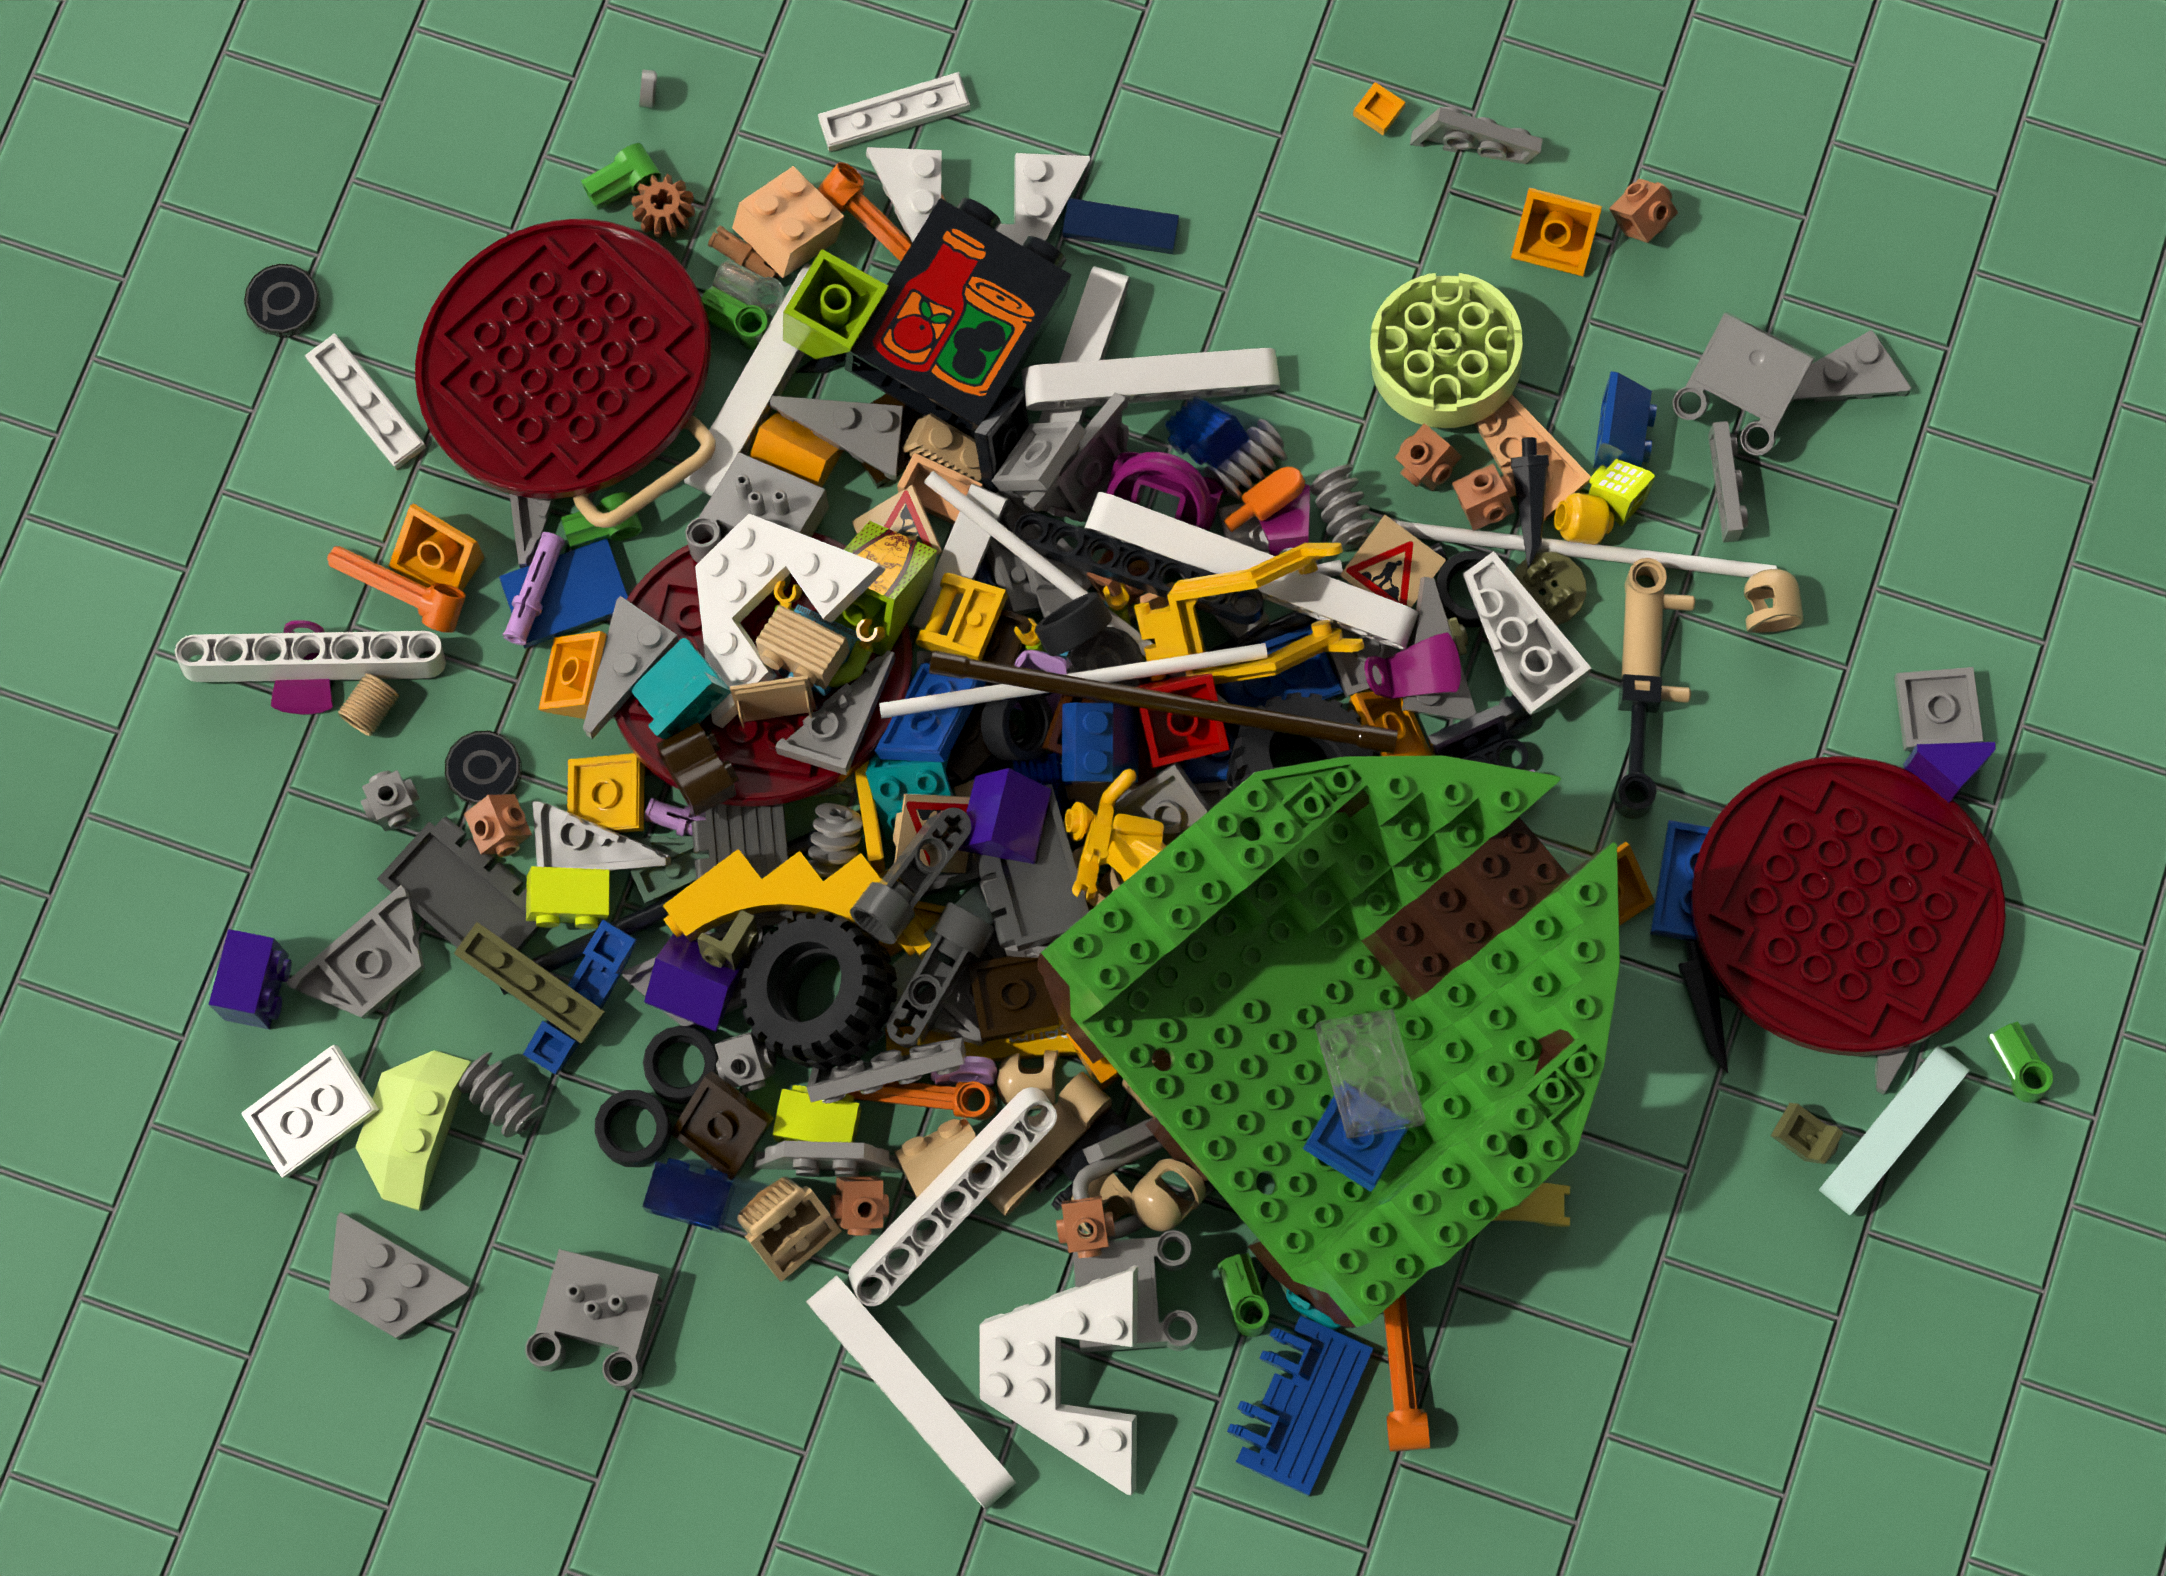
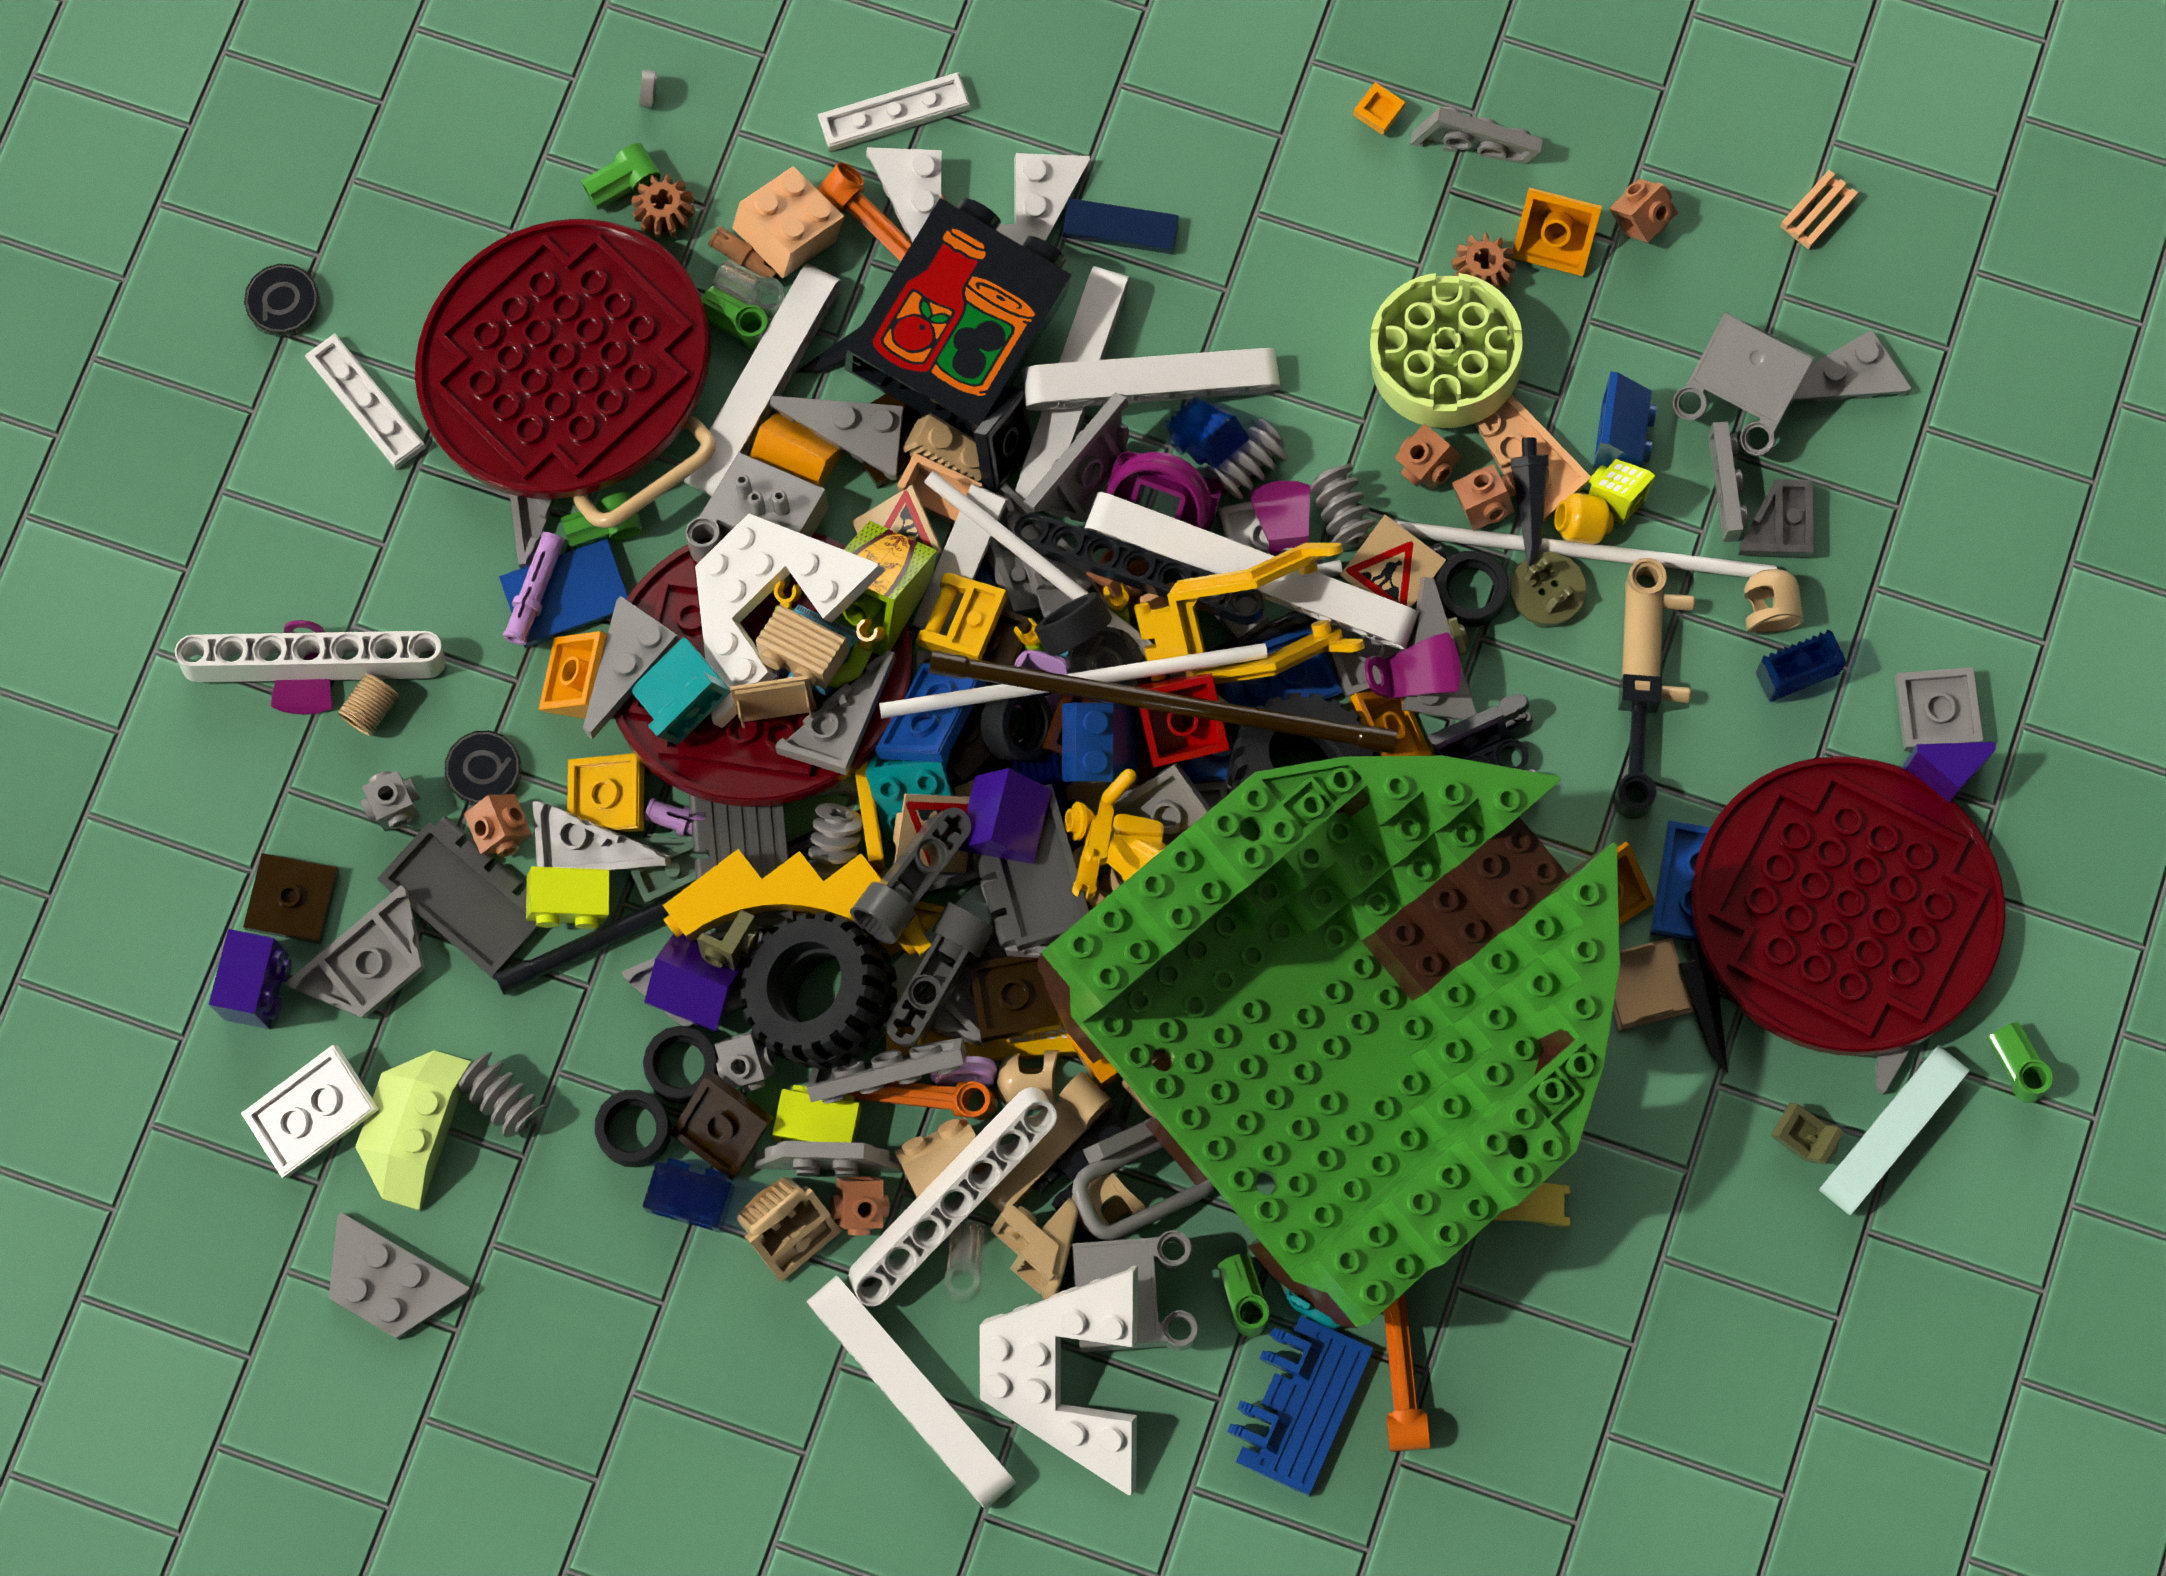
(291, 898): none -> dark brown plate
(434, 551): light orange slope -> none
(437, 604): orange axle -> none
(529, 983): olive plate -> none
(594, 979): blue slope -> none
(598, 1306): light grey piece -> none
(697, 768): dark brown brick -> none
(830, 307): lime slope -> none
(965, 1257): none -> clear piece
(1039, 456): light grey plate -> none
(1039, 1251): none -> tan piece
(1089, 1211): nougat brick -> none
(1157, 1204): tan helmet -> none
(1268, 497): orange piece -> none
(1357, 1158): blue plate -> none
(1370, 1073): clear plate -> none
(1496, 260): none -> nougat gear
(1528, 647): white wedge -> none
(1649, 985): none -> tan piece
(1783, 522): none -> flat silver wing
(1800, 666): none -> clear blue brick
(1838, 187): none -> light nougat tile

